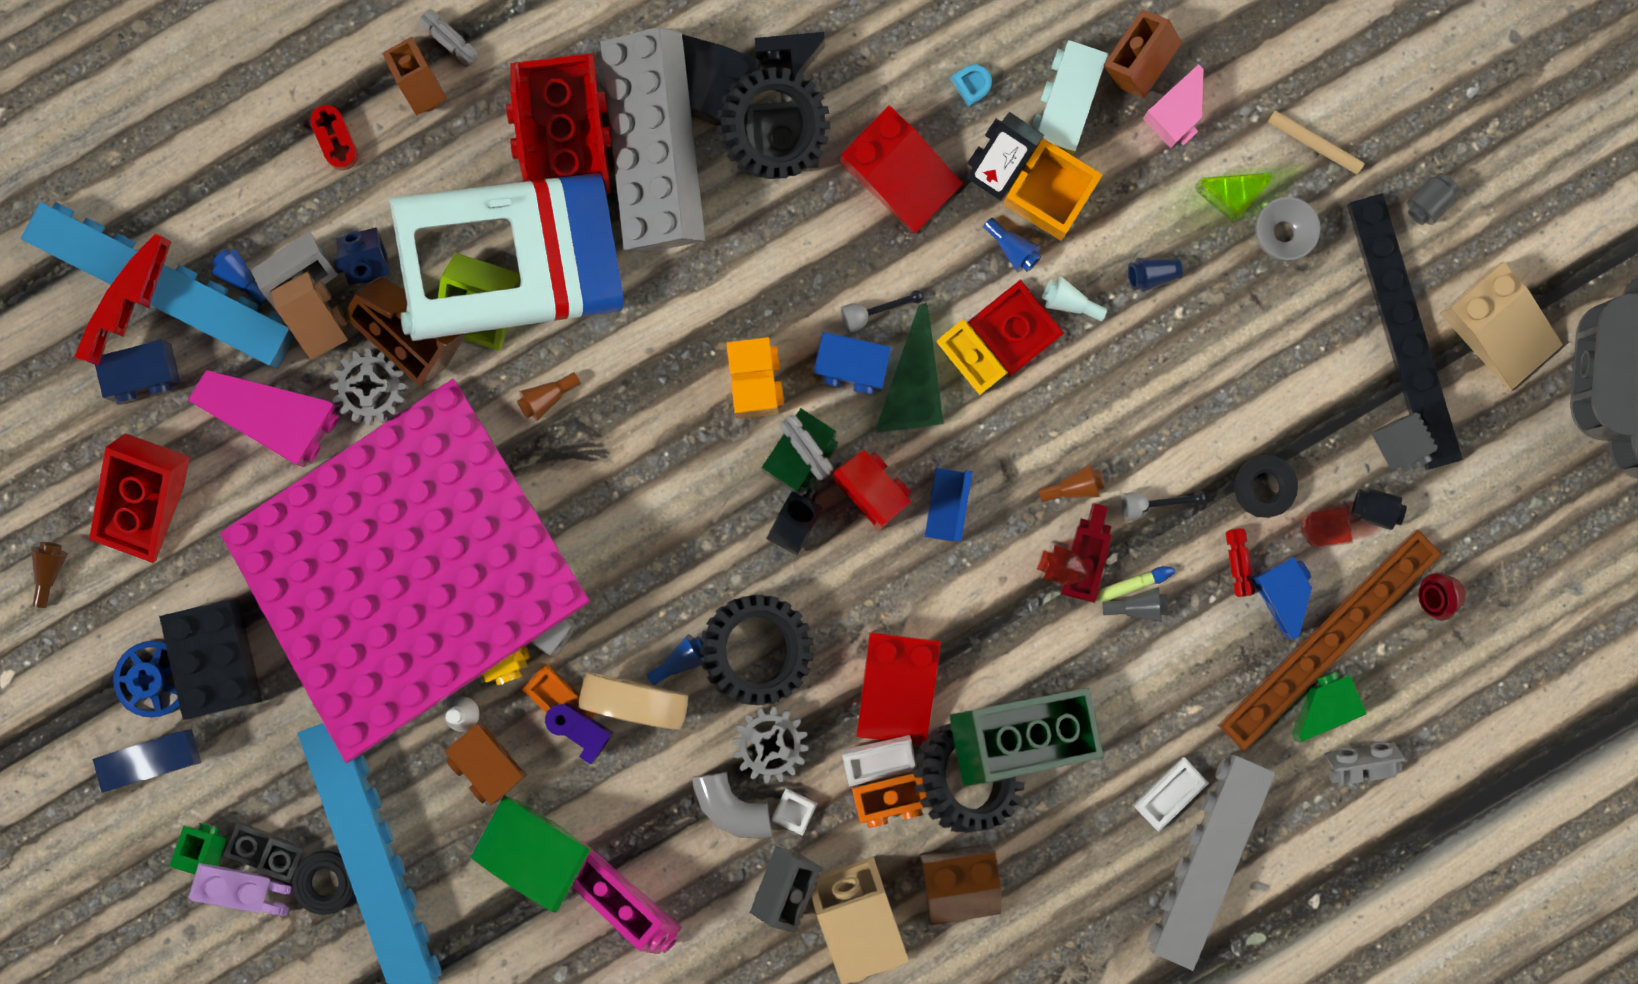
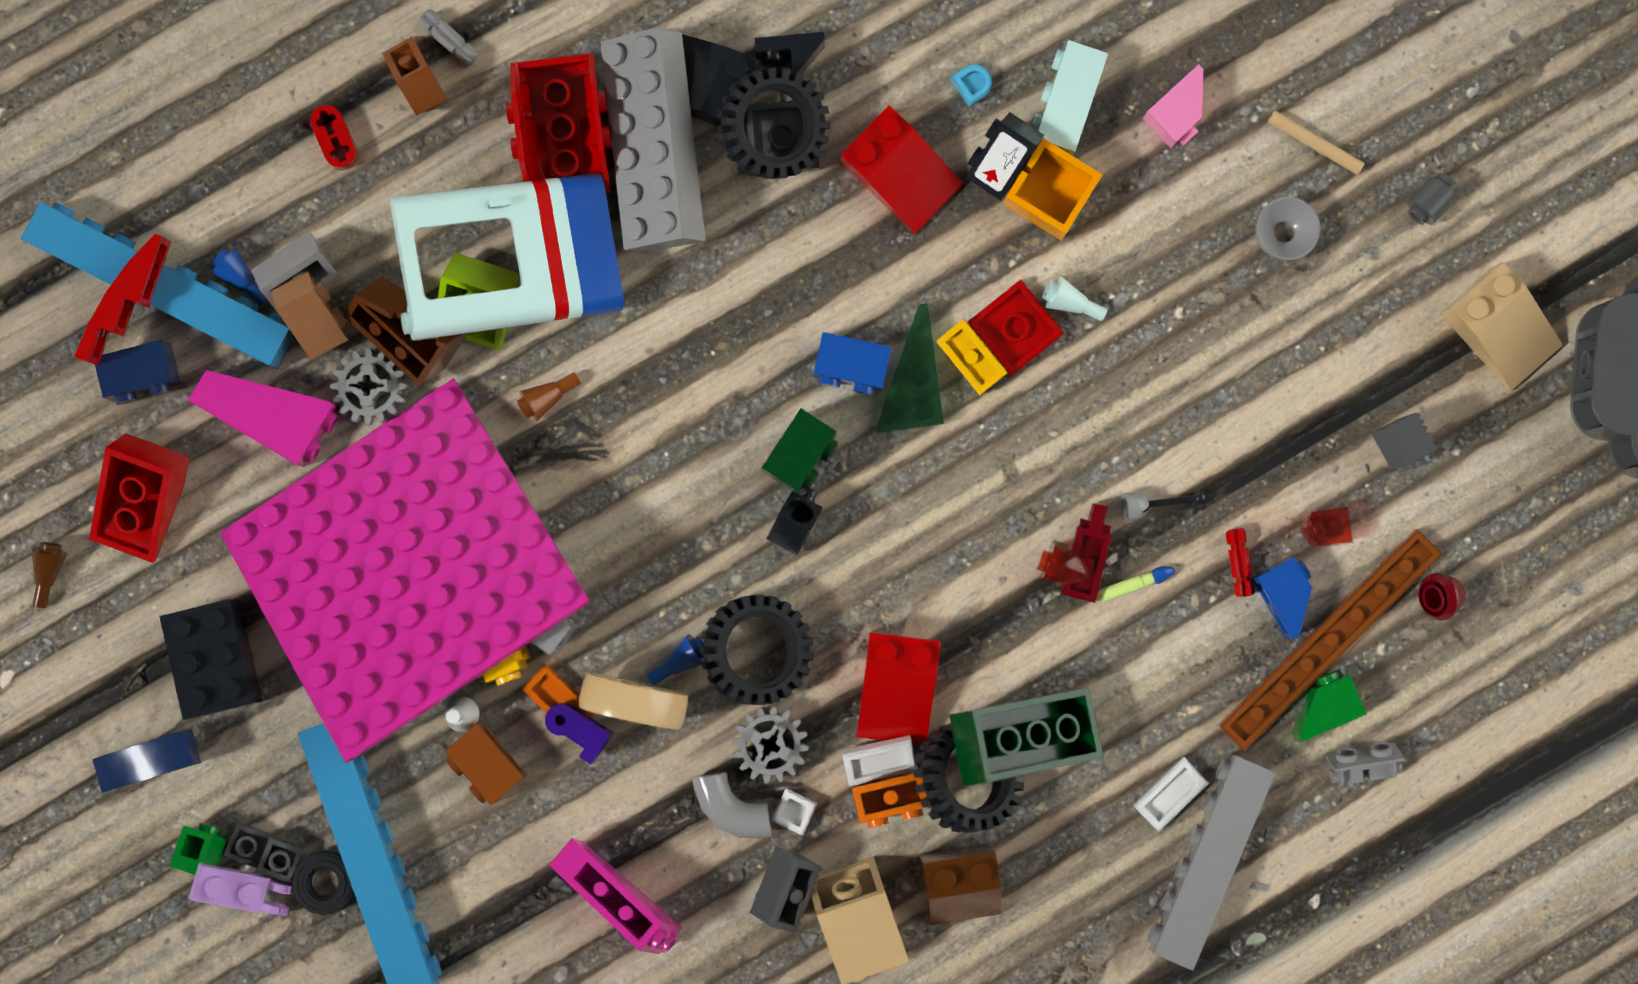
(145, 680): blue wheel -> none
(361, 256): dark blue brick -> none
(530, 853): green slope -> none
(753, 378): light orange piece -> none
(806, 447): light grey axle -> none
(856, 316): hinge -> none
(872, 488): red slope -> none
(948, 505): blue panel -> none
(1019, 251): blue cone -> none
(1081, 484): dark orange cone -> none
(1143, 53): dark orange brick -> none
(1145, 605): dark grey cone -> none
(1153, 272): dark blue cone -> none
(1232, 193): clear neon green slope -> none
(1287, 486): black tyre -> none
(1378, 508): black brick -> none
(1403, 325): black plate -> none

